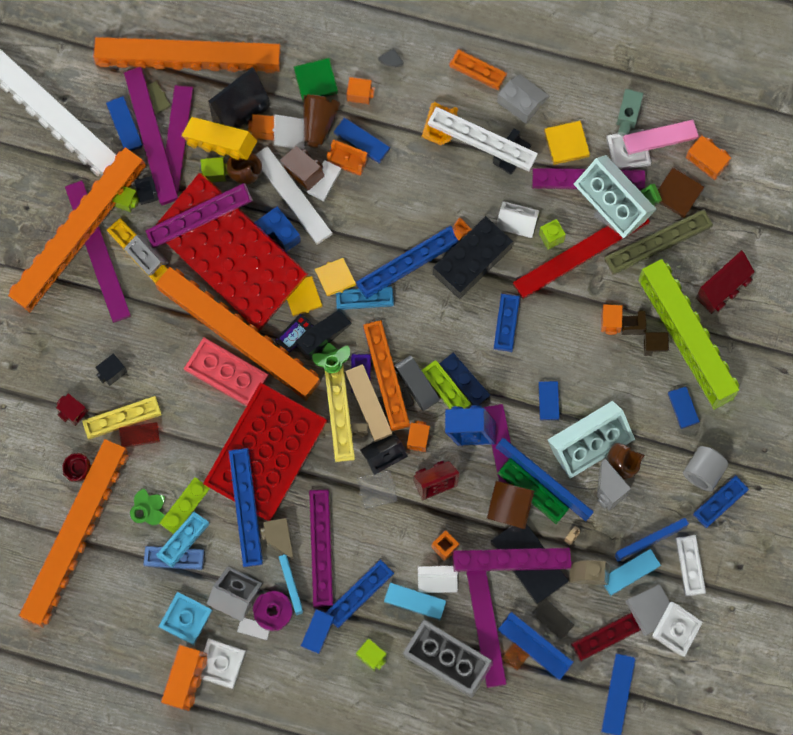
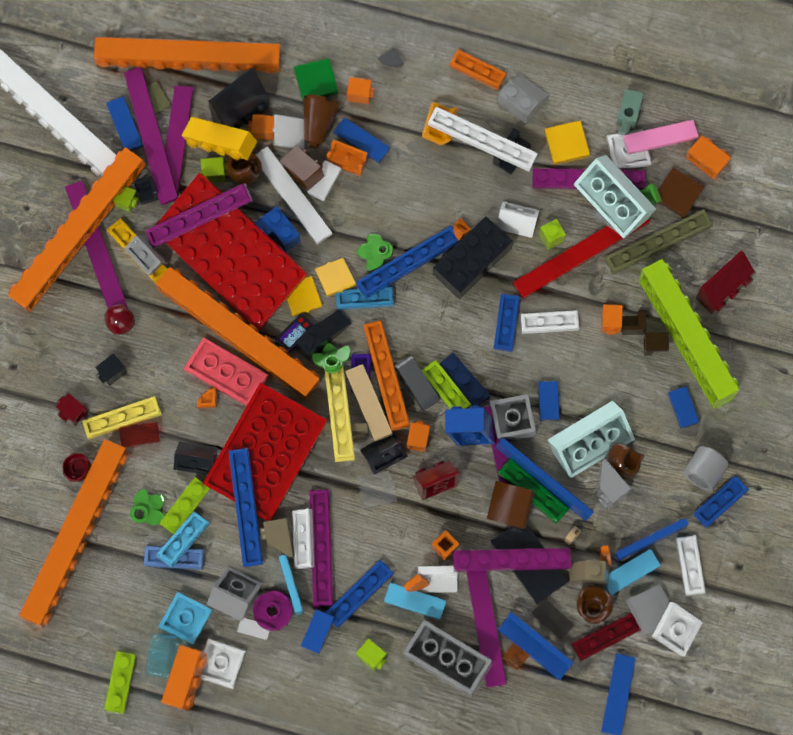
(119, 319): none -> dark red hair
(120, 682): none -> lime plate
(161, 655): none -> clear light blue brick
(194, 458): none -> black panel
(208, 399): none -> orange tile
(303, 538): none -> white tile
(372, 251): none -> bright green plate
(416, 583): none -> orange tile
(513, 418): none -> light grey slope
(549, 322): none -> white tile
(594, 604): none -> reddish brown piece
(605, 554): none -> orange tile

